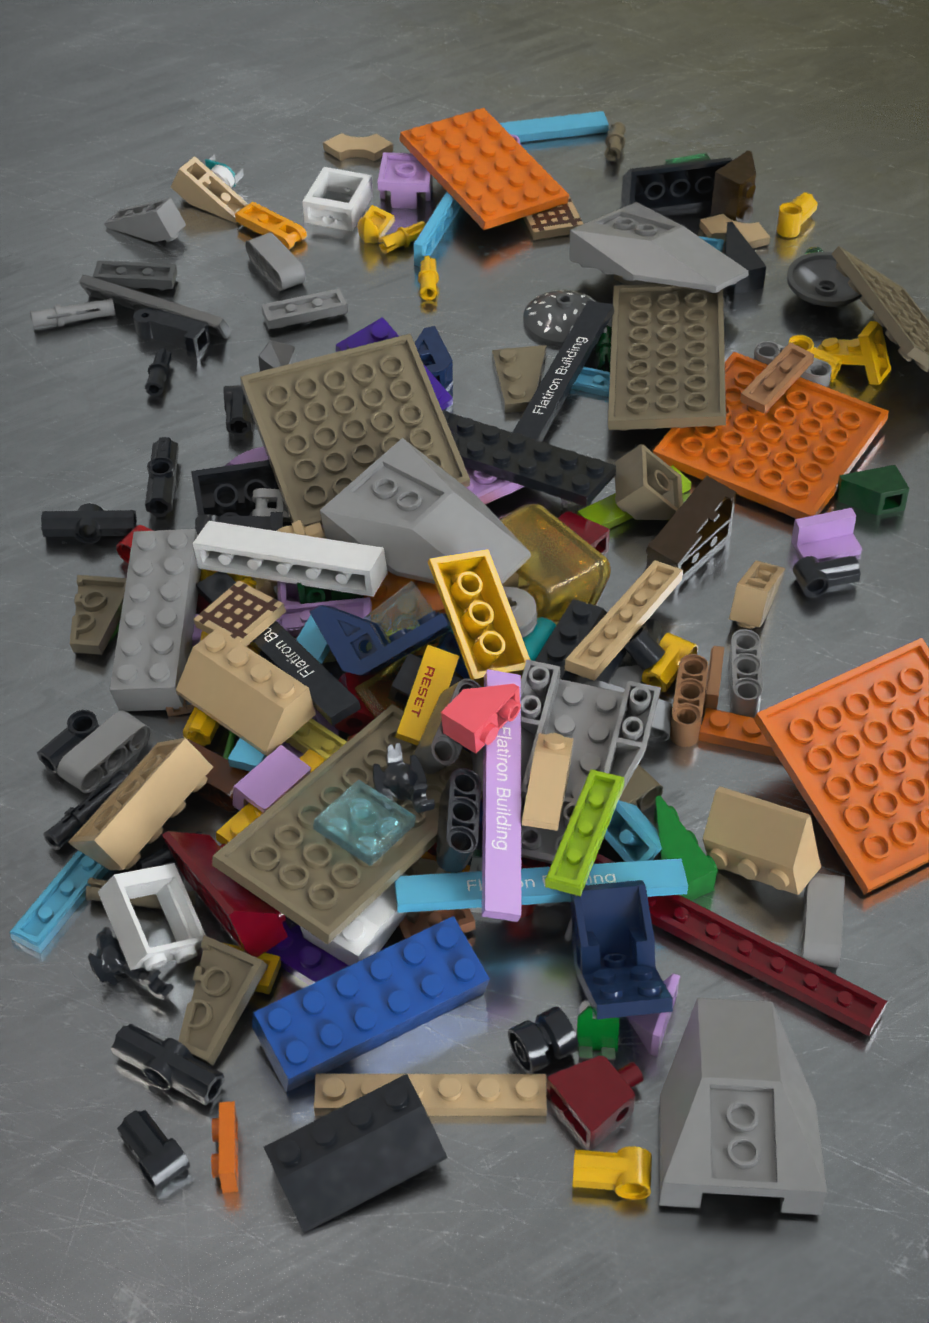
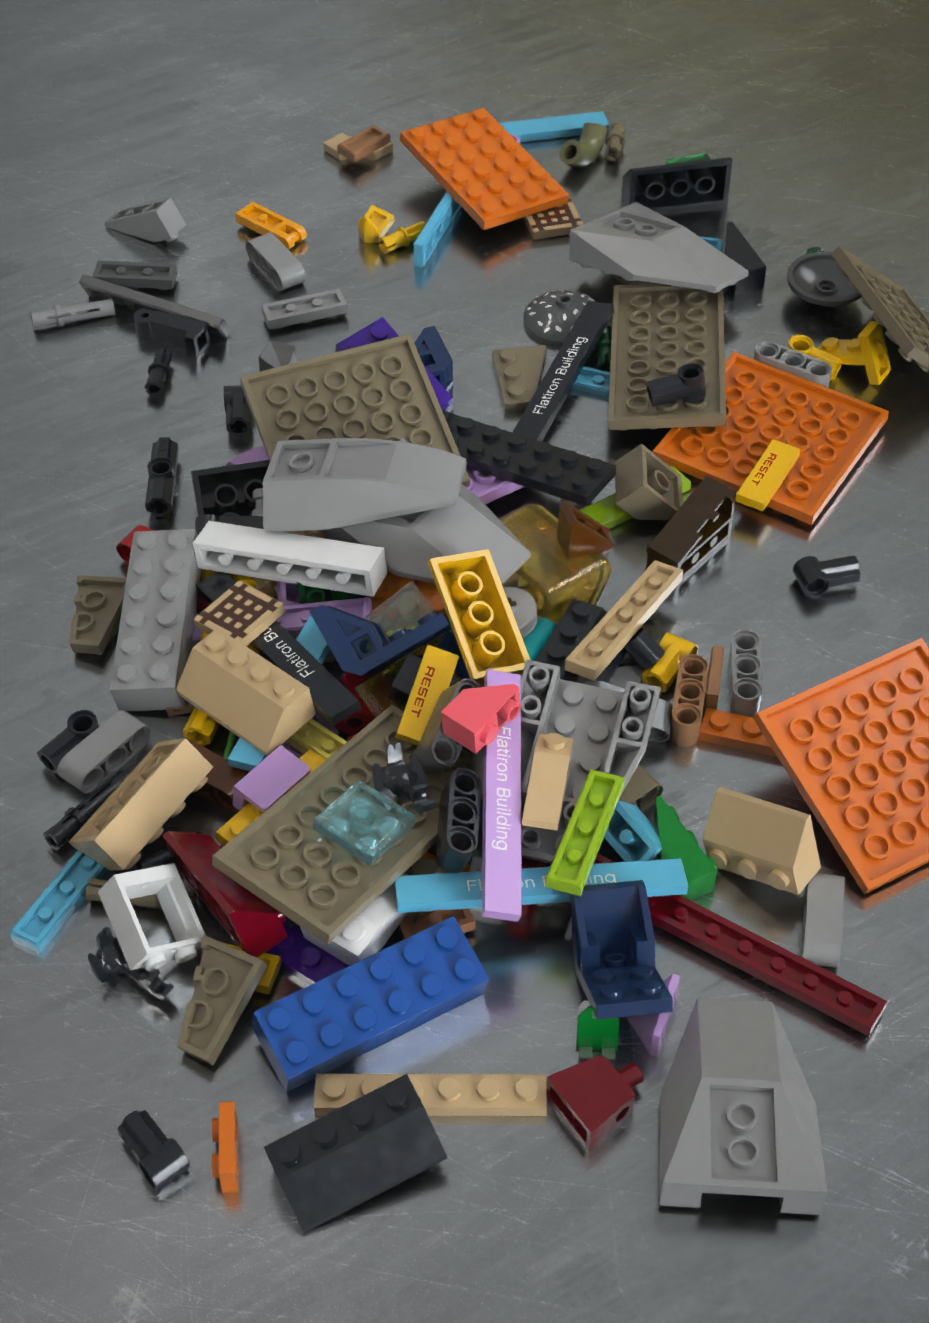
(88, 523): black piece -> none
(168, 1064): black piece -> none
(206, 190): tan slope -> none
(224, 172): piece -> none
(345, 215): white window -> none
(355, 482): none -> light grey wedge
(363, 143): none -> medium nougat tile
(403, 178): lavender panel -> none
(428, 278): yellow axle -> none
(545, 1039): black wheel -> none
(580, 534): none -> reddish brown slope
(587, 149): none -> olive cylinder
(624, 1171): yellow piece -> none
(685, 385): none -> black piece
(735, 188): dark brown slope -> none
(753, 232): tan tile -> none
(755, 594): tan slope -> none
(767, 475): none -> yellow tile
(777, 377): medium nougat plate -> none
(794, 214): yellow piece -> none
(826, 535): lavender panel -> none
(874, 490): dark green slope -> none

